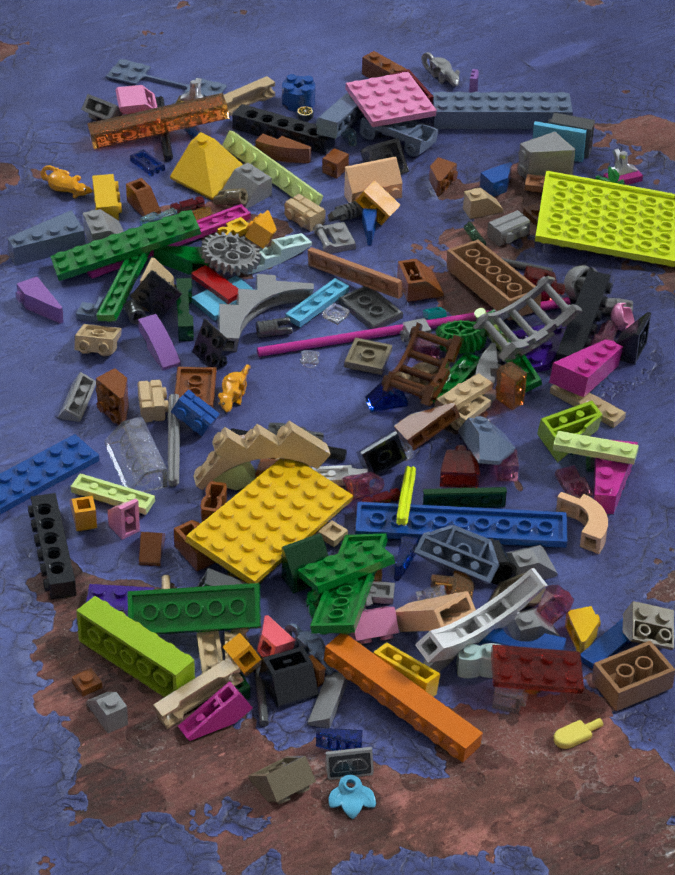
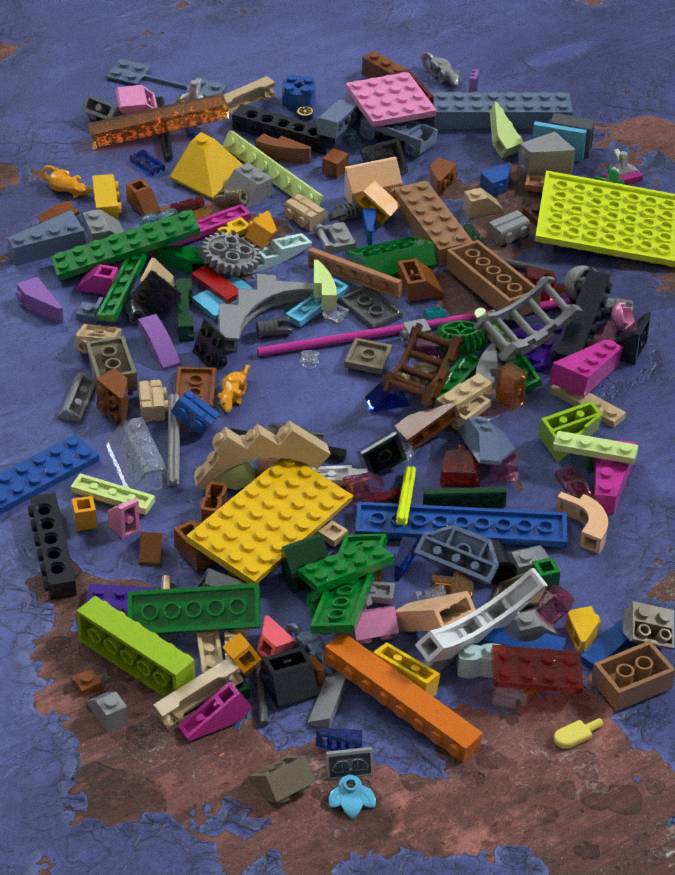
(57, 210): none -> dark orange slope
(98, 280): none -> dark pink slope
(111, 354): none -> dark tan slope
(324, 287): none -> yellowish green slope
(385, 255): none -> green slope
(430, 218): none -> medium nougat brick
(504, 136): none -> yellowish green slope
(547, 570): none -> green brick

